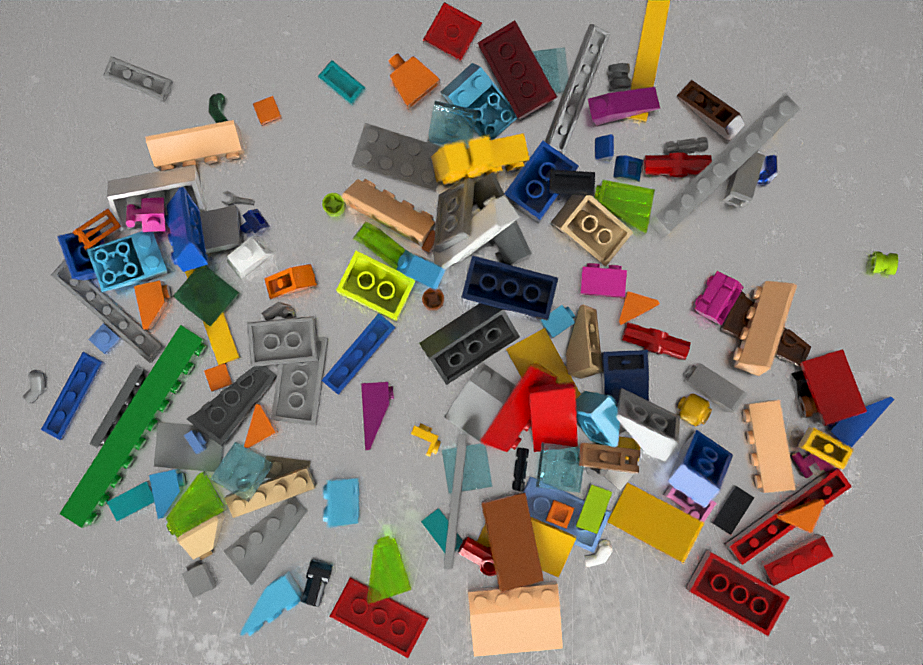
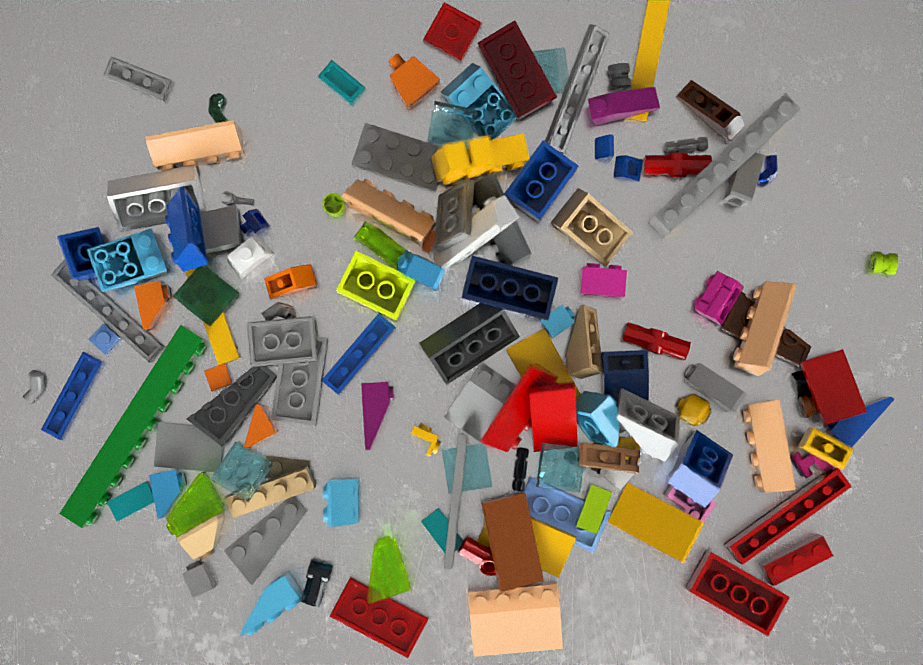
(84, 237): orange tile -> none
(113, 415): dark grey plate -> none
(151, 214): dark pink brick -> none
(196, 441): medium blue plate -> none
(267, 110): orange tile -> none
(433, 296): dark orange wheel -> none
(560, 514): orange tile -> none
(572, 182): black tile -> none
(601, 556): white arm -> none
(627, 203): clear neon green slope -> none
(634, 305): orange slope -> none
(732, 509): black tile -> none
(804, 515): orange slope -> none

